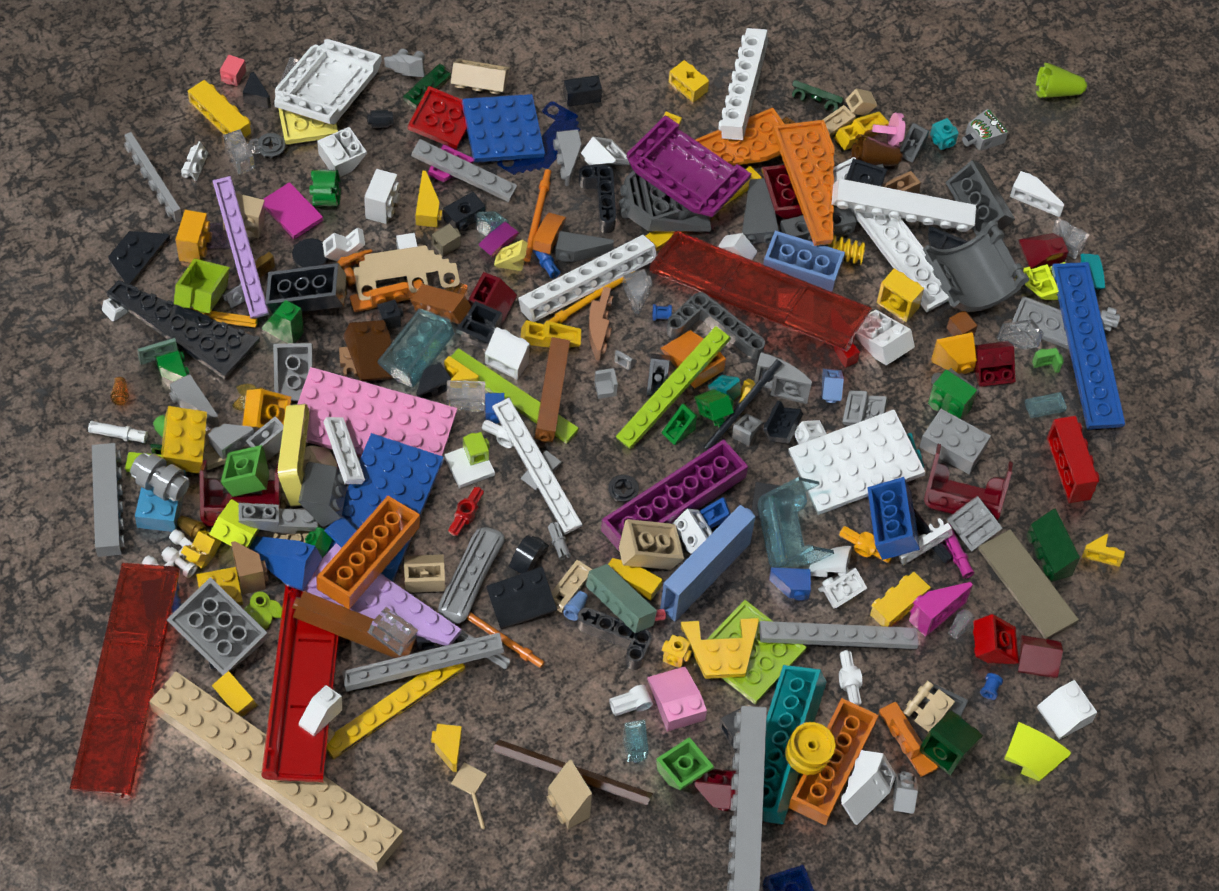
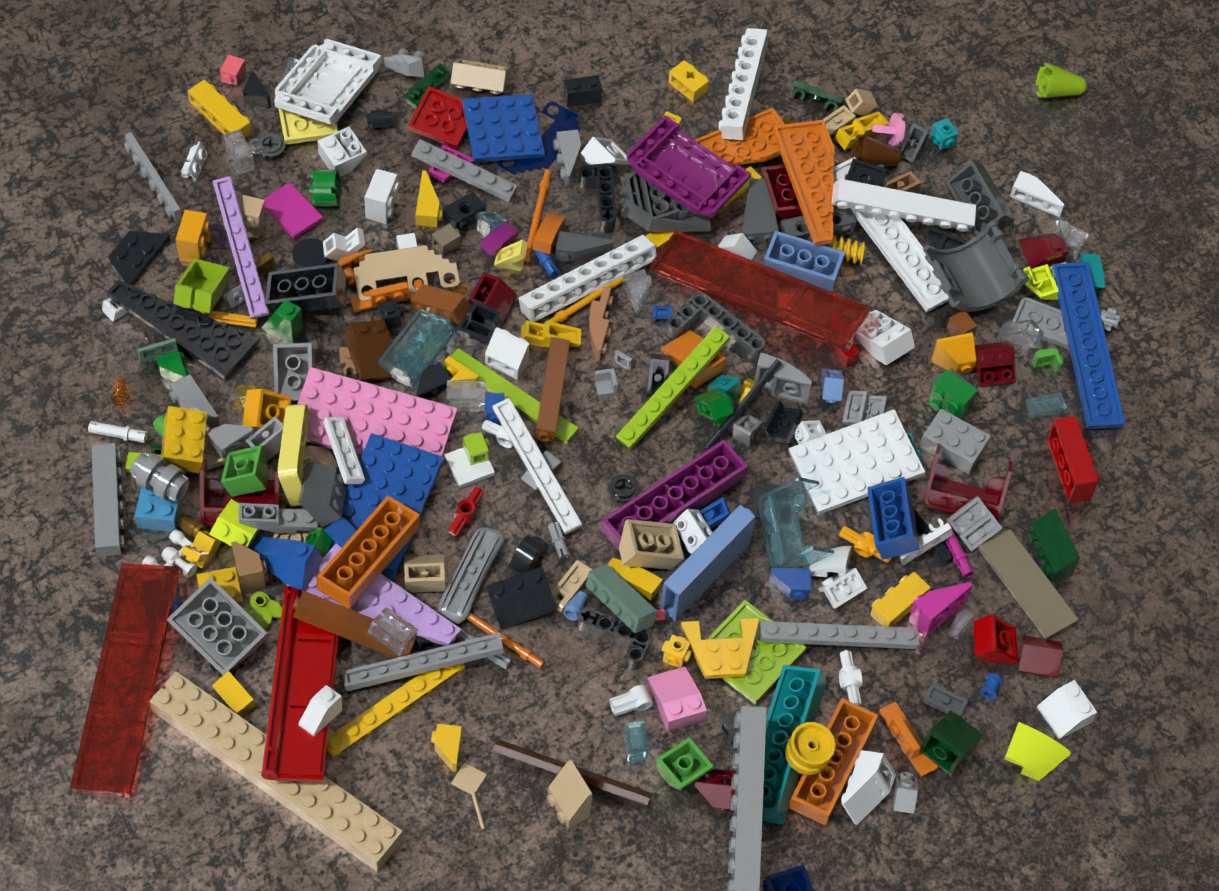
(680, 425): green slope -> none
(900, 295): yellow brick -> none
(933, 711): tan plate -> none
(985, 131): light grey torso -> none
(1099, 552): yellow slope -> none

